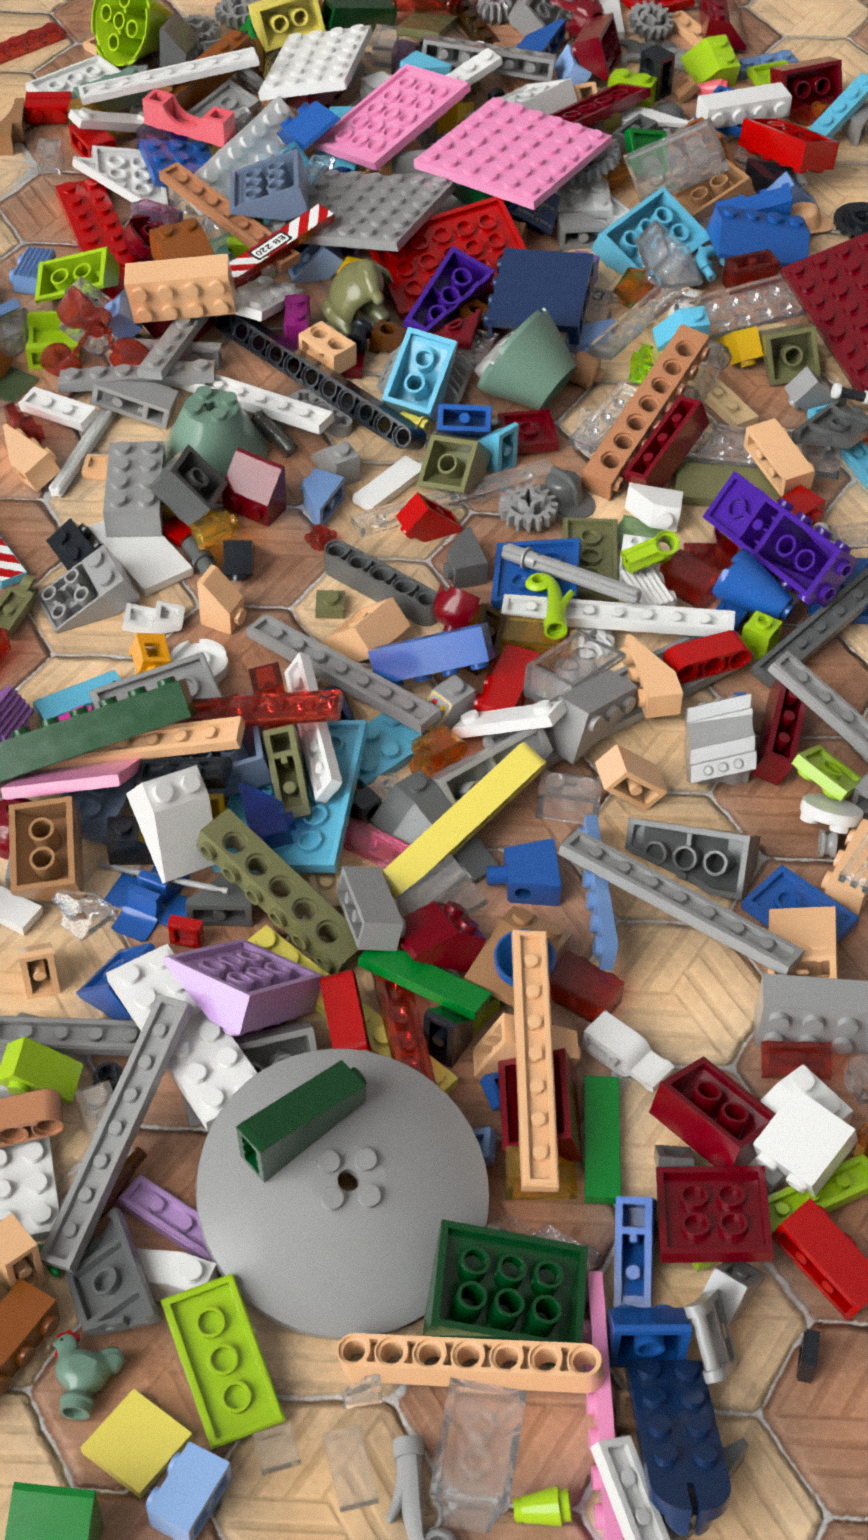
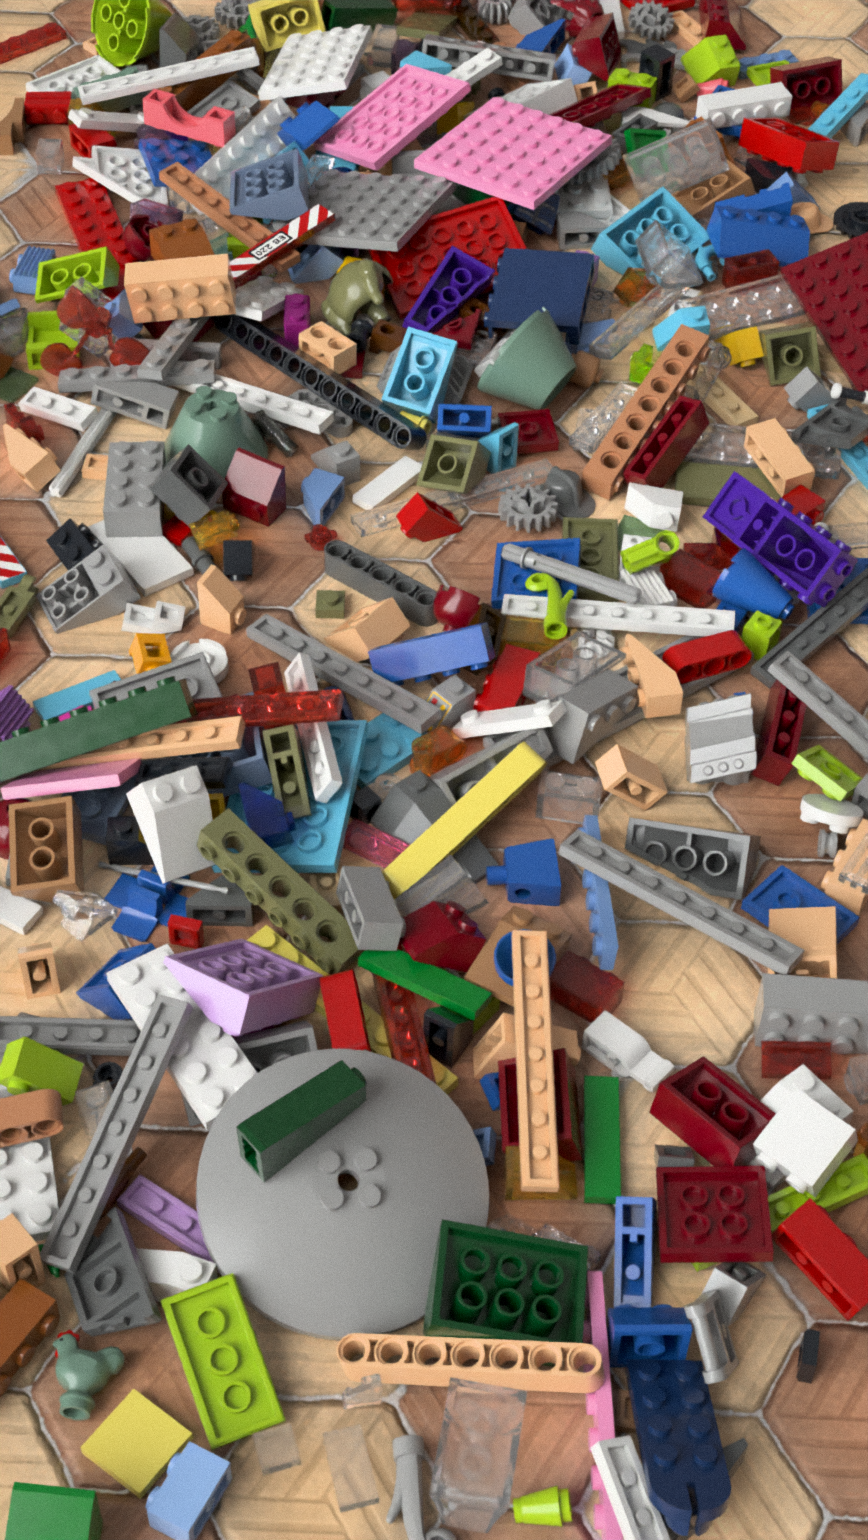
(466, 561): dark grey slope -> none

